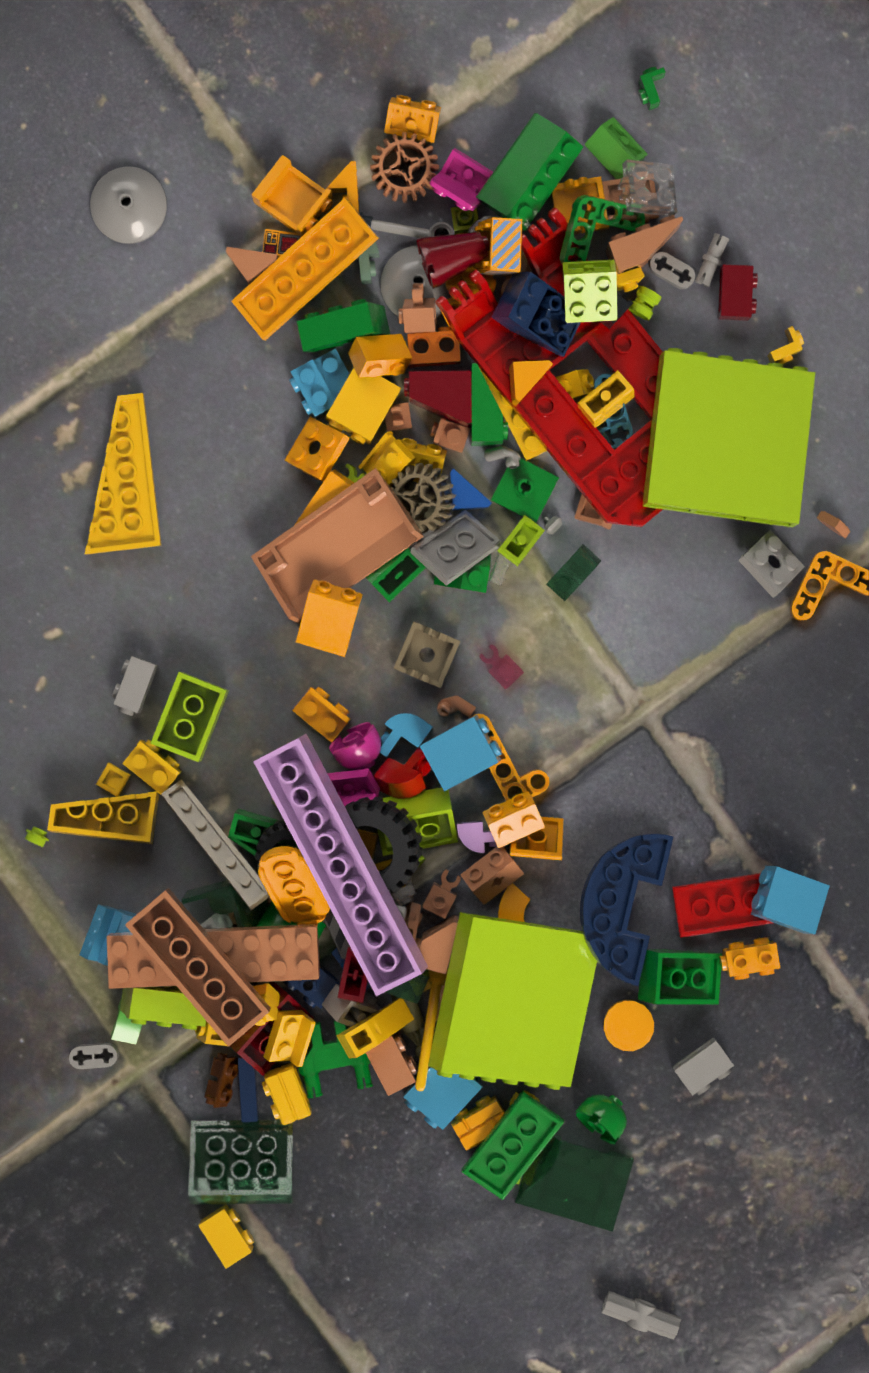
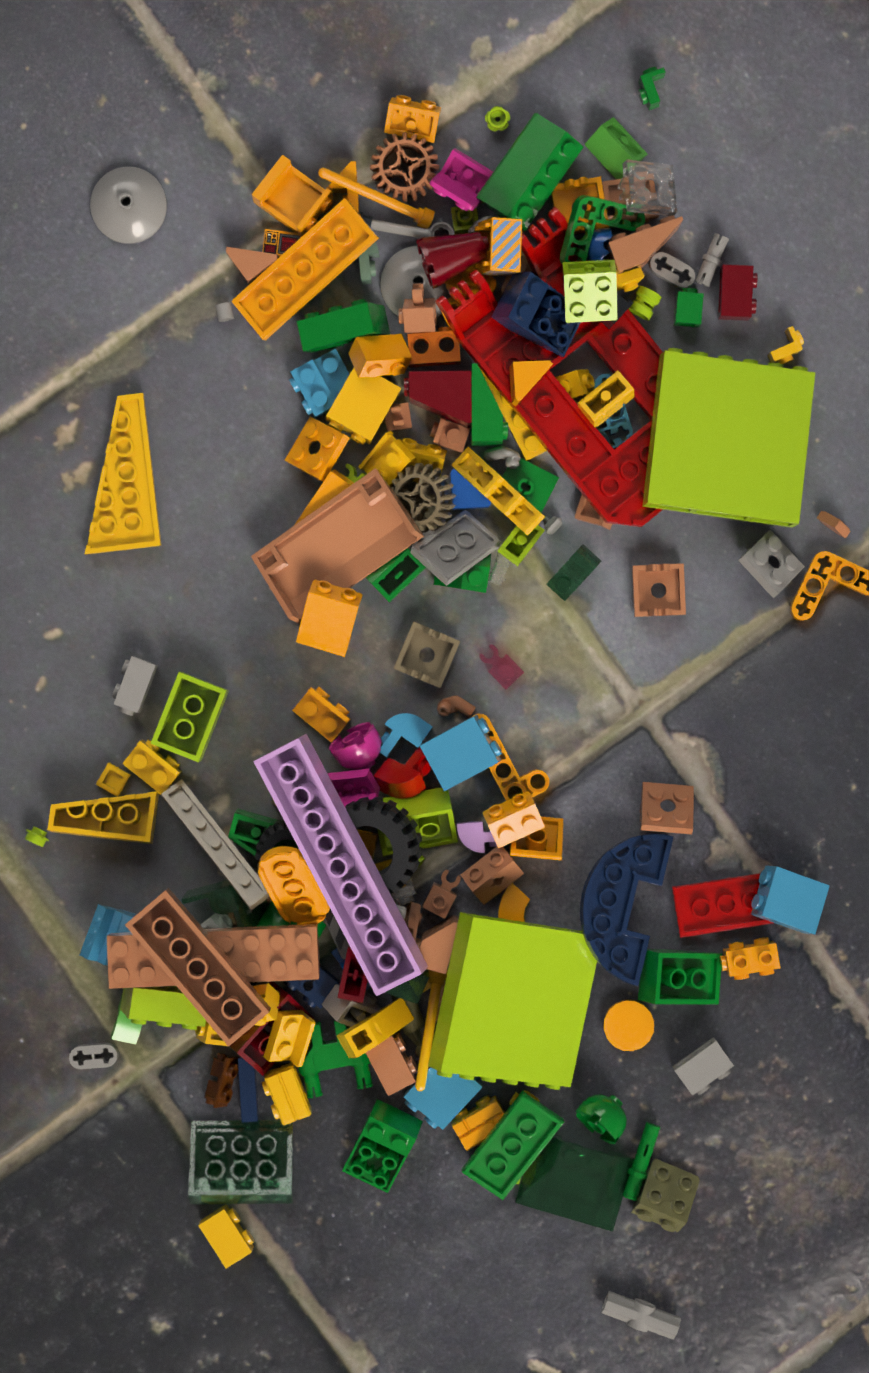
(224, 312): none -> light grey piece
(382, 1146): none -> green slope
(421, 216): none -> light orange piece
(498, 491): none -> yellow slope
(499, 112): none -> lime plate
(599, 239): none -> blue hair
(637, 1172): none -> green pin
(656, 819): none -> nougat piece
(666, 1196): none -> olive bracket
(671, 577): none -> nougat piece
(688, 308): none -> green brick

